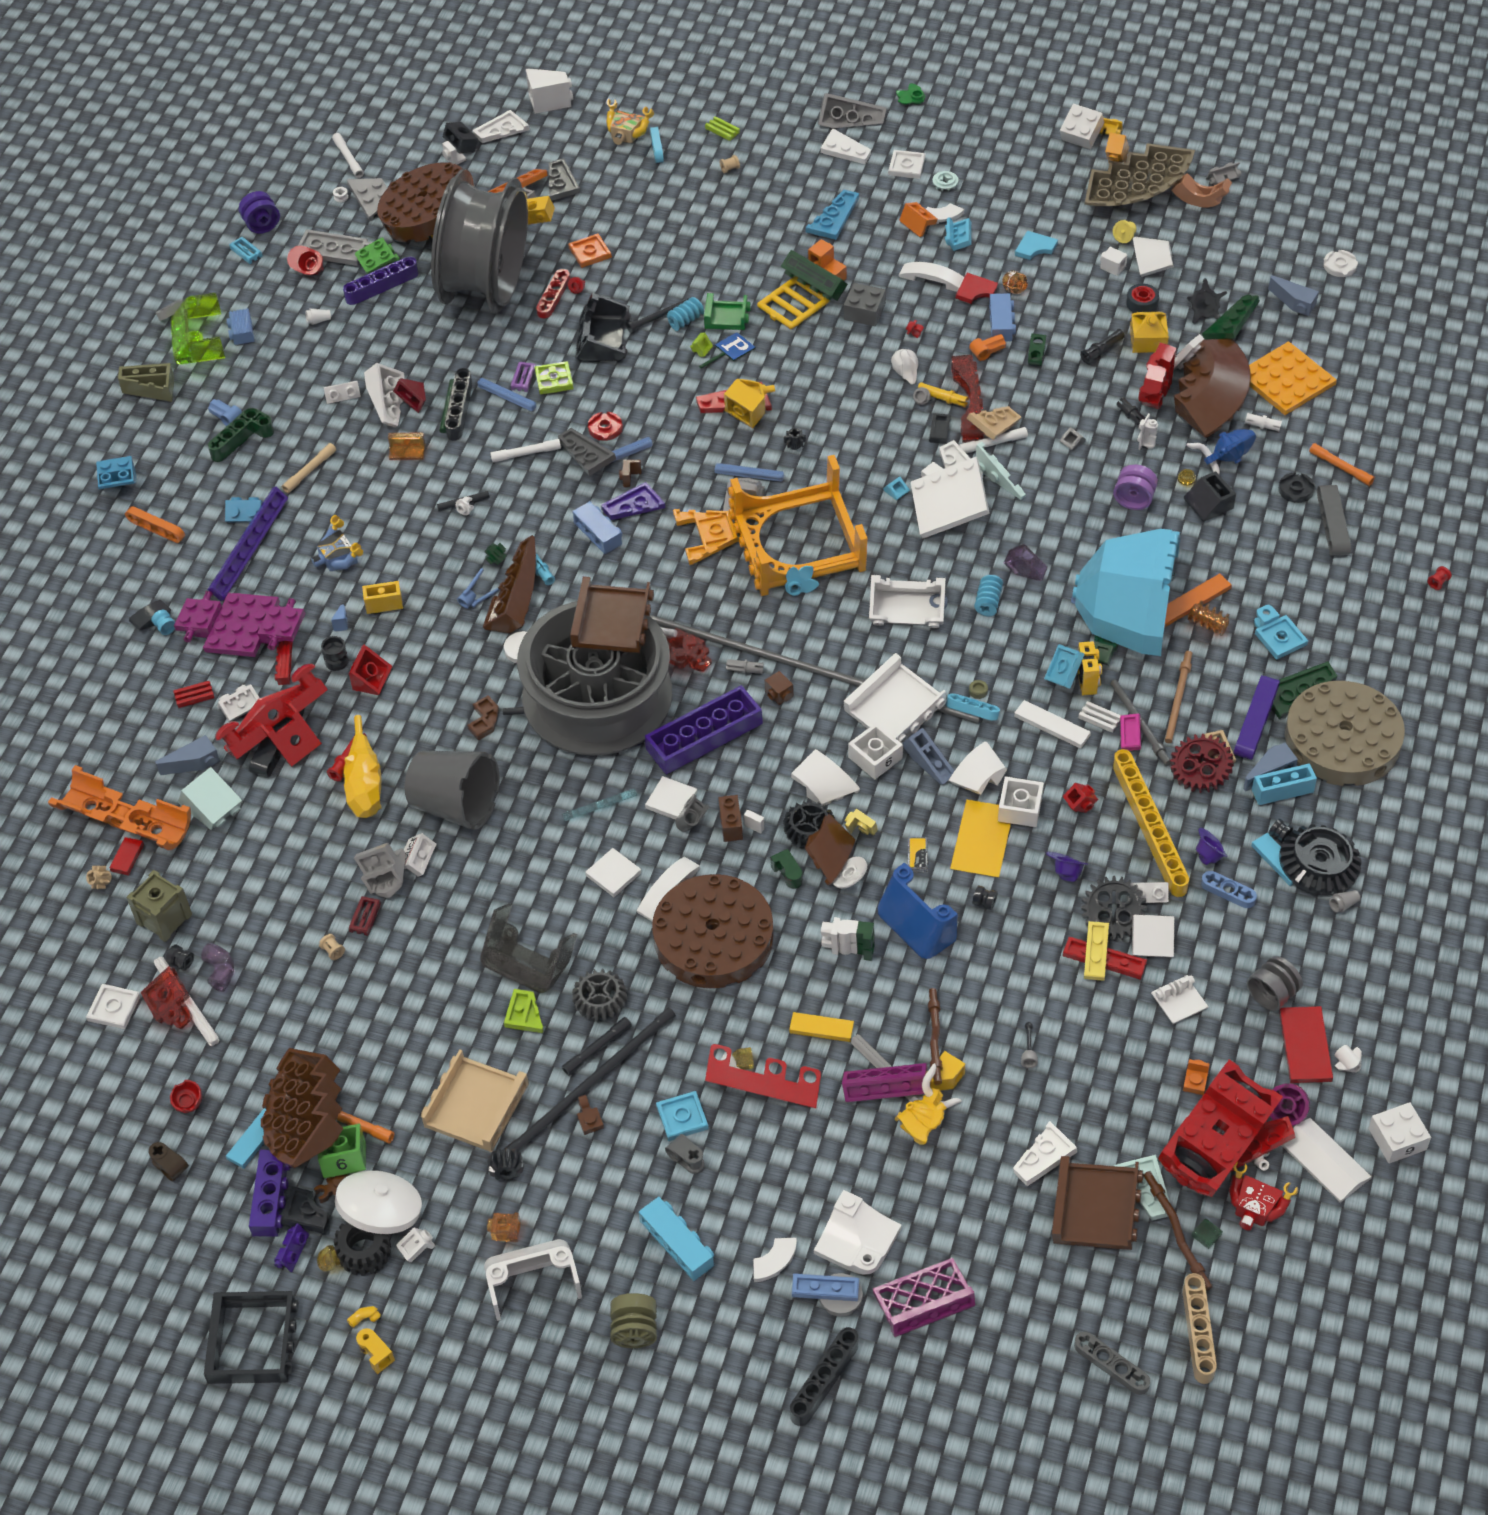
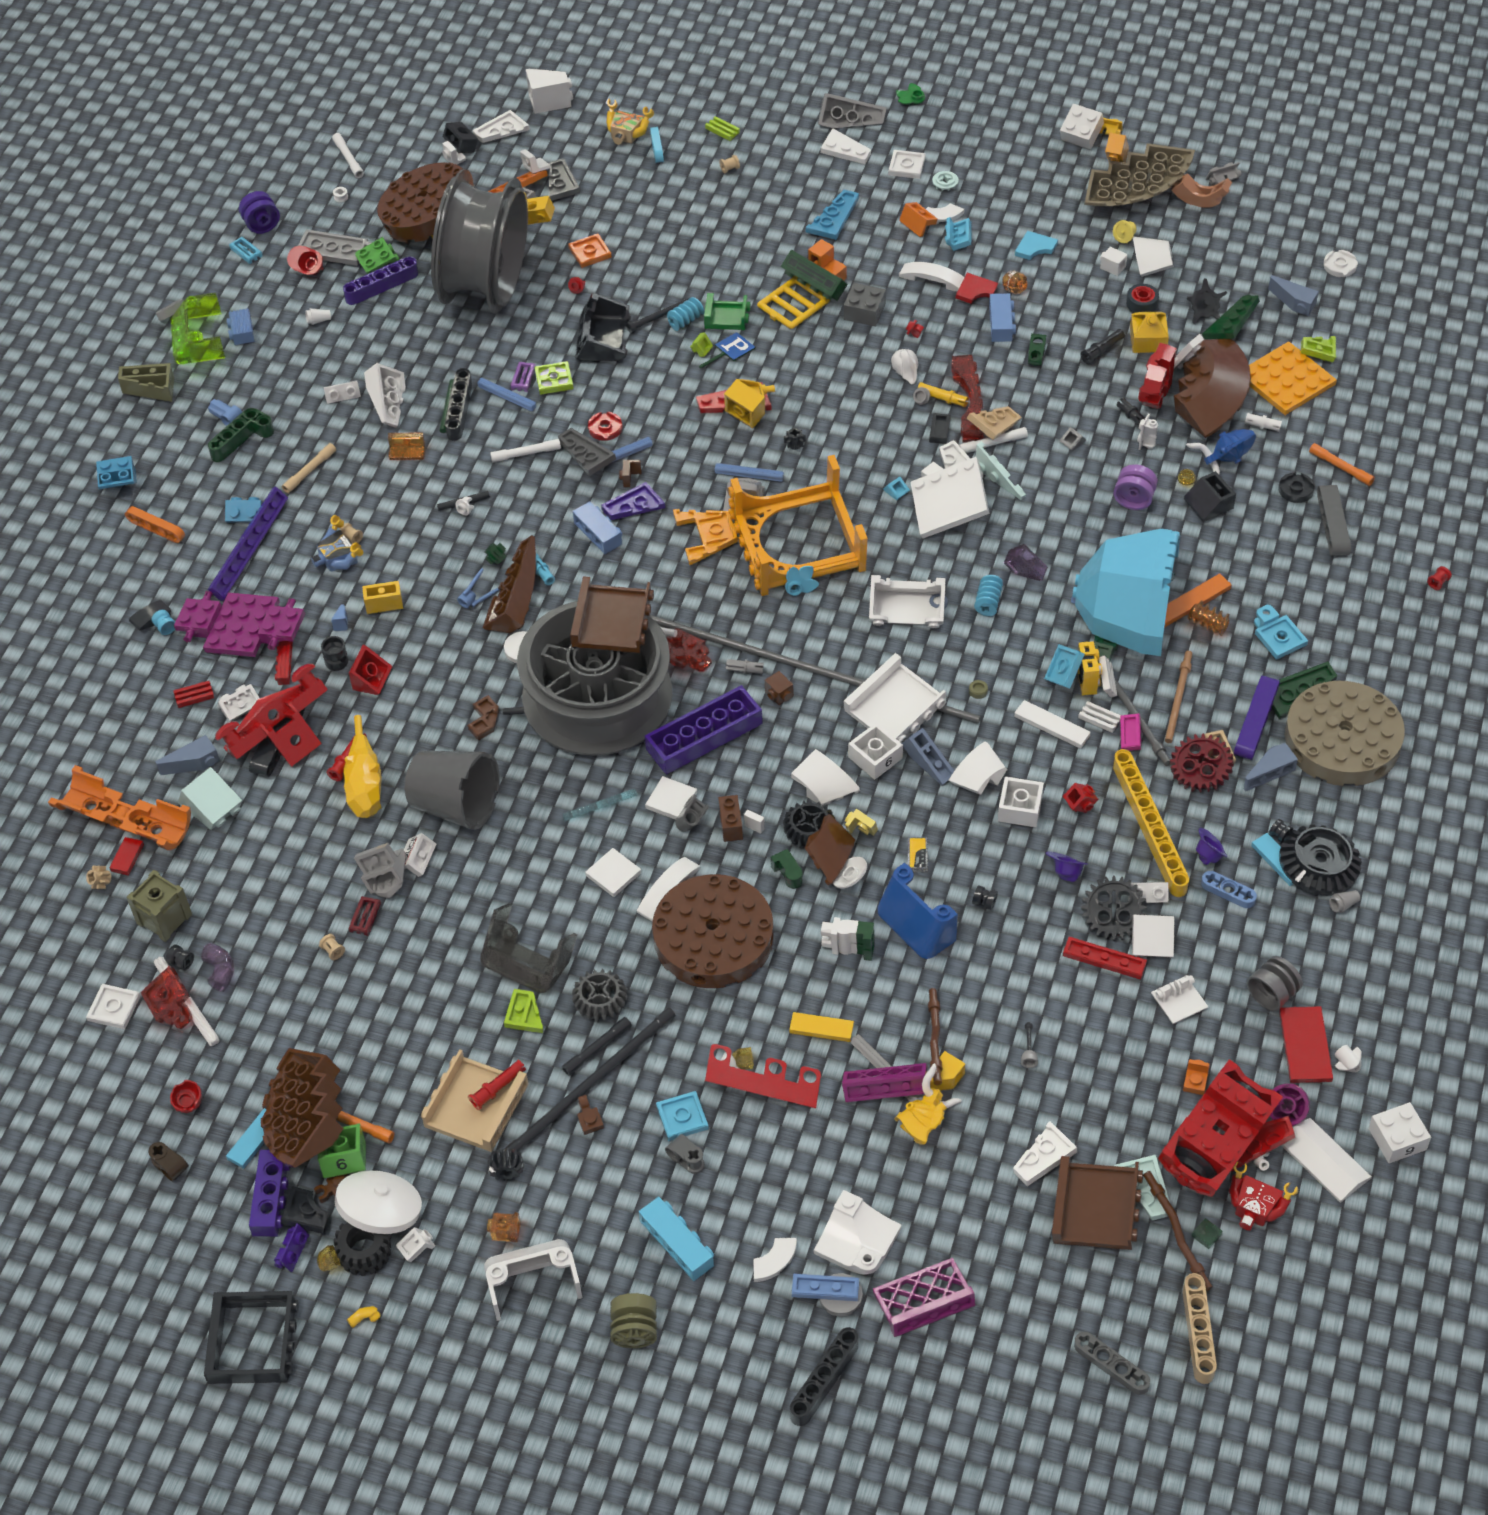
(352, 534): none -> tan bush
(367, 194): light grey wing -> none
(372, 1345): yellow leg -> none
(411, 392): dark red slope -> none
(490, 1089): none -> red pin
(531, 163): none -> white panel
(552, 293): red beam -> none
(972, 706): medium azure beam -> none
(980, 840): yellow sticker -> none
(983, 348): orange piece -> none
(1096, 951): light yellow tile -> none
(1108, 677): none -> white tile
(1284, 784): medium azure brick -> none
(1320, 348): none -> lime wing

